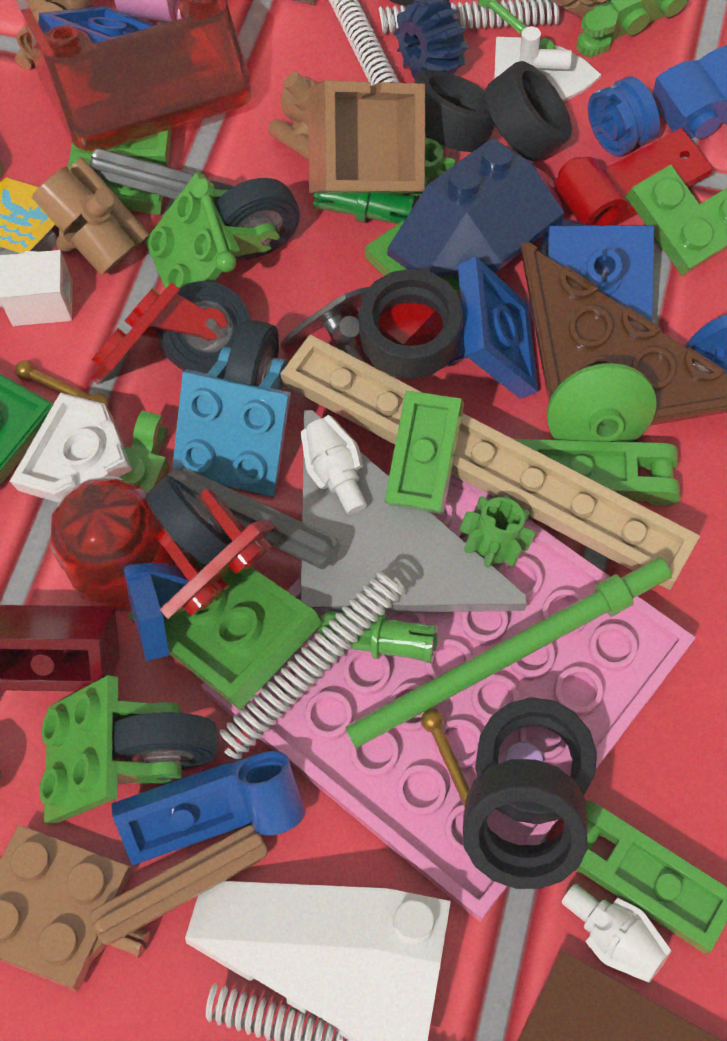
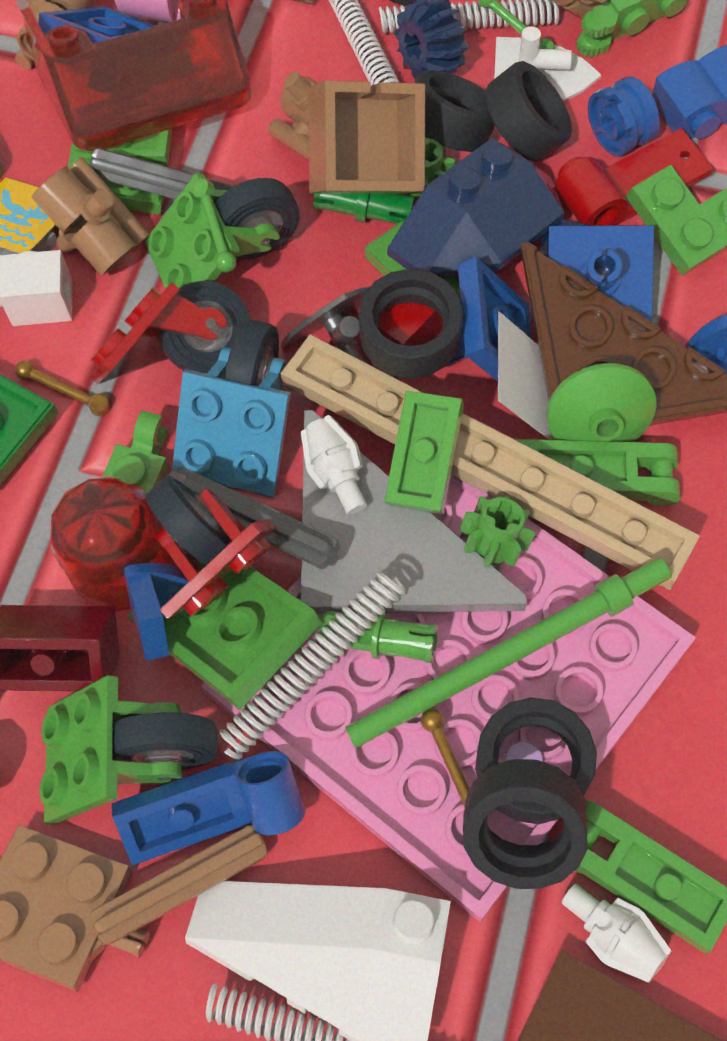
(70, 447): white plate -> none
(521, 376): none -> white sticker

